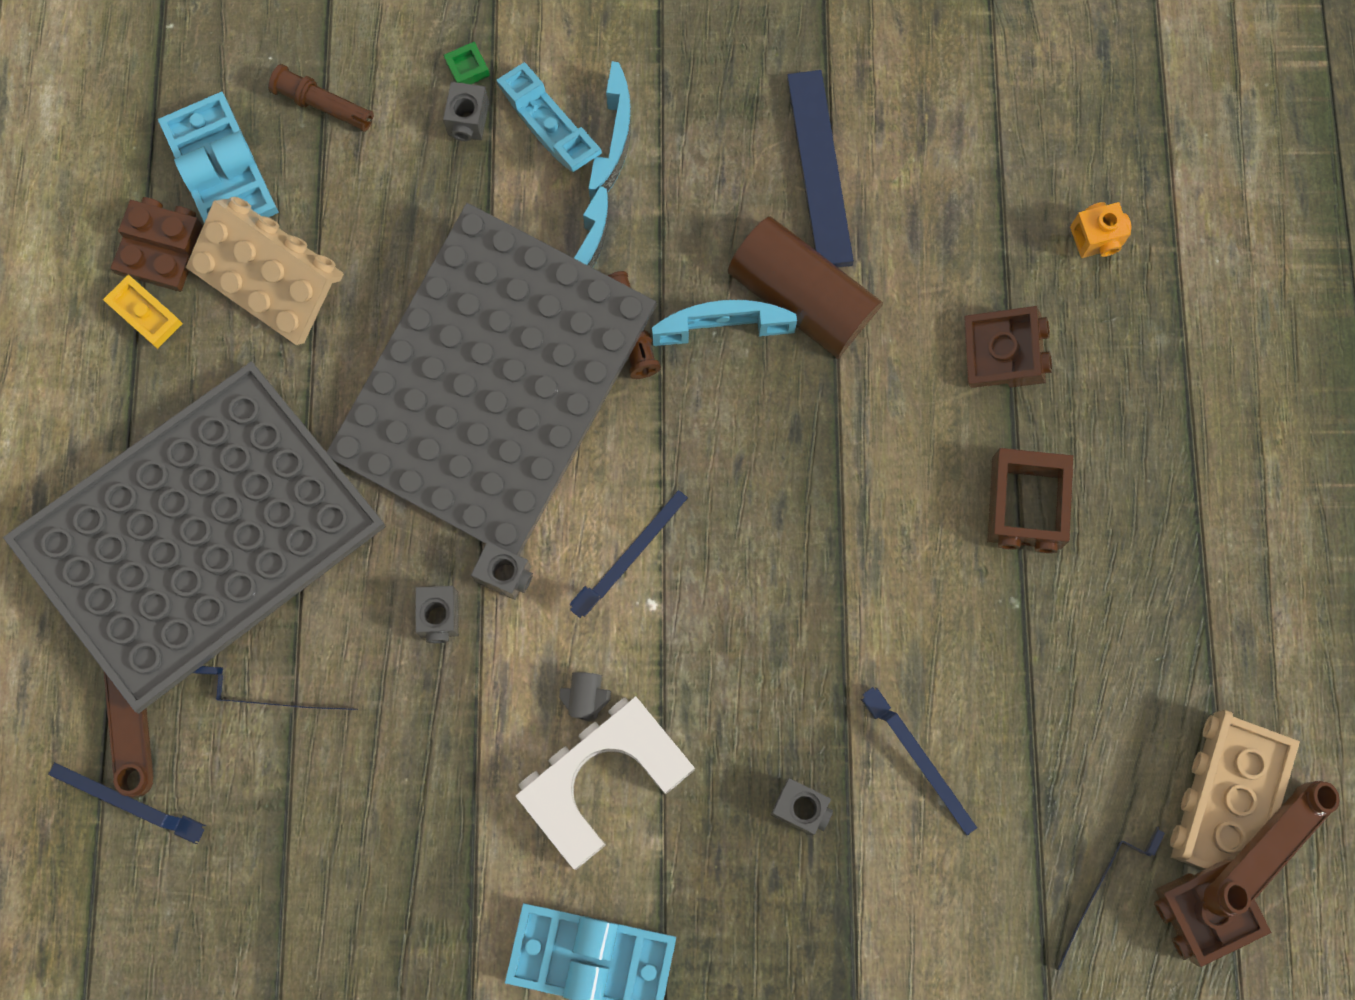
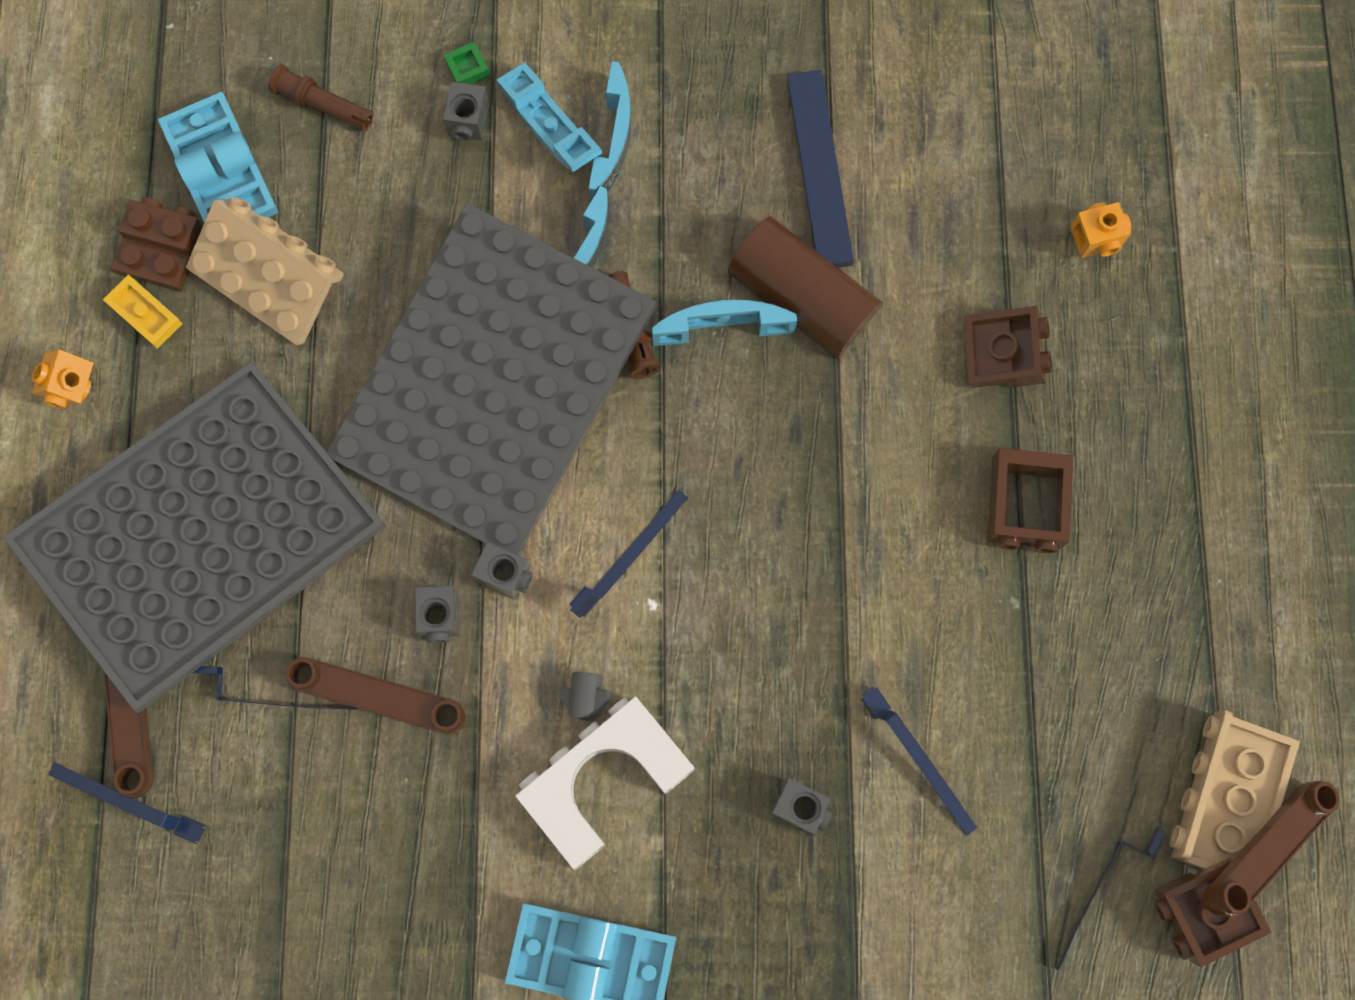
(62, 379): none -> light orange brick
(375, 695): none -> reddish brown piece

